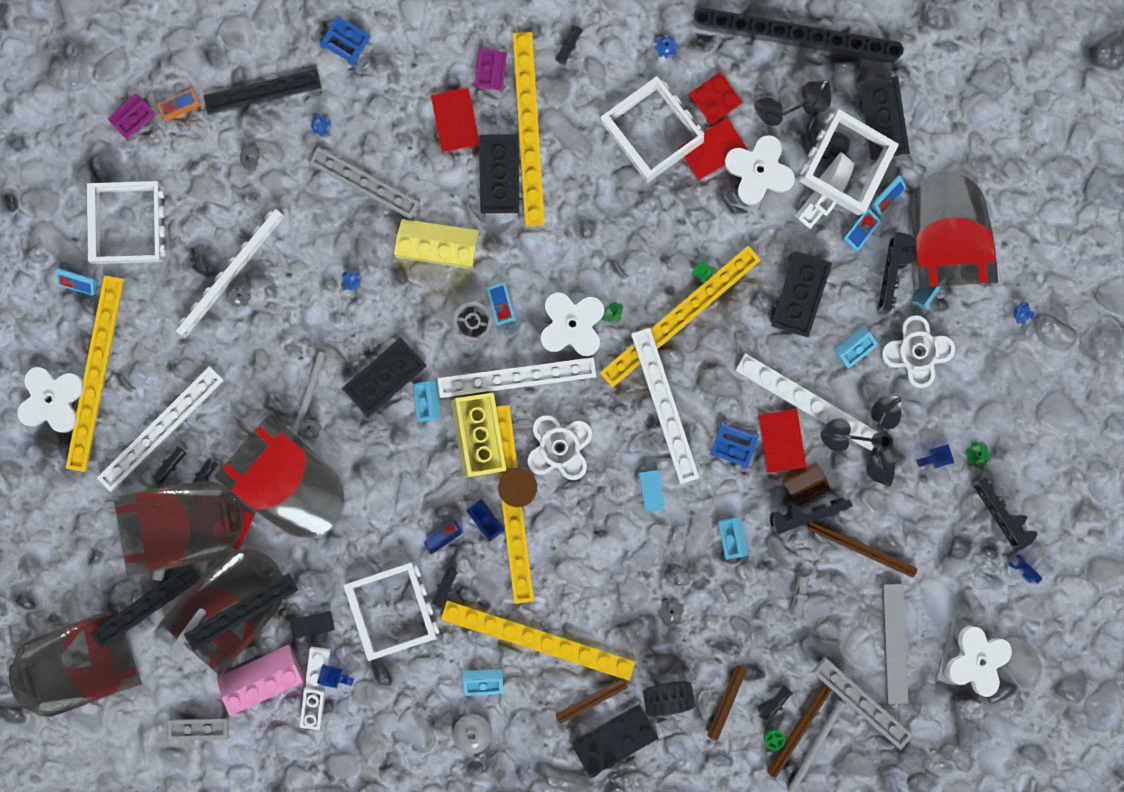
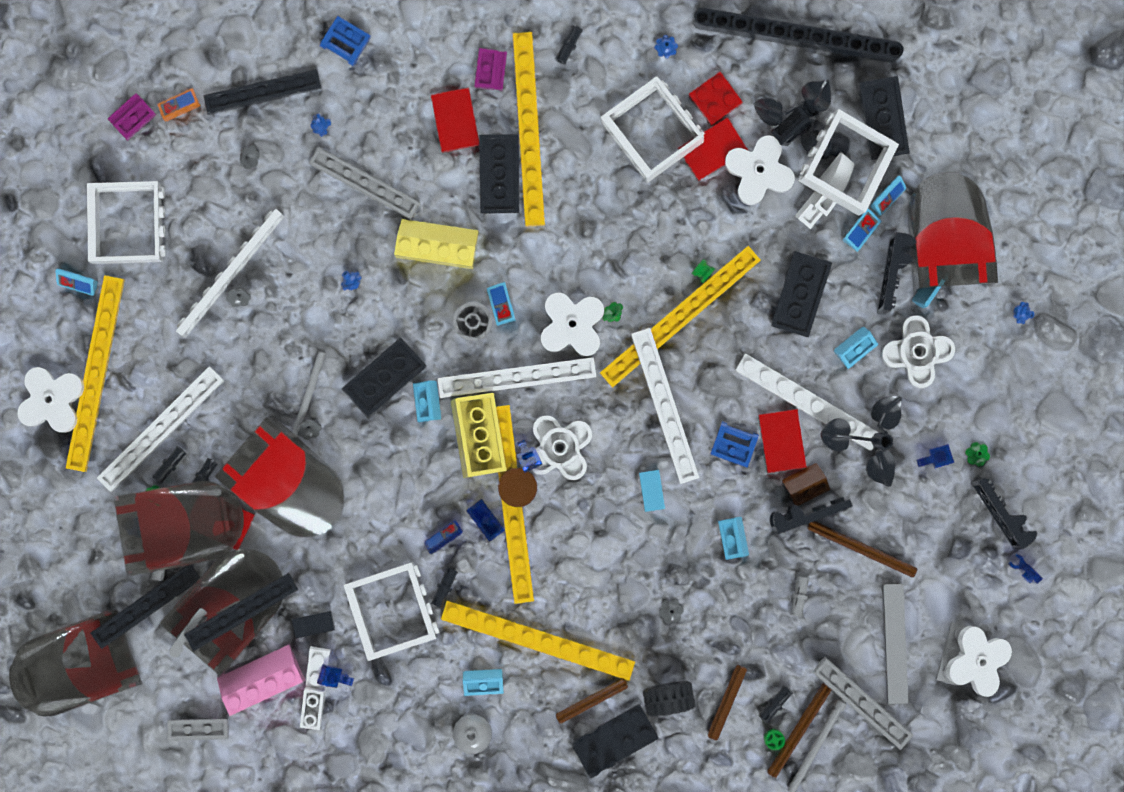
(528, 457): none -> clear blue plate
(793, 125): none -> black hinge

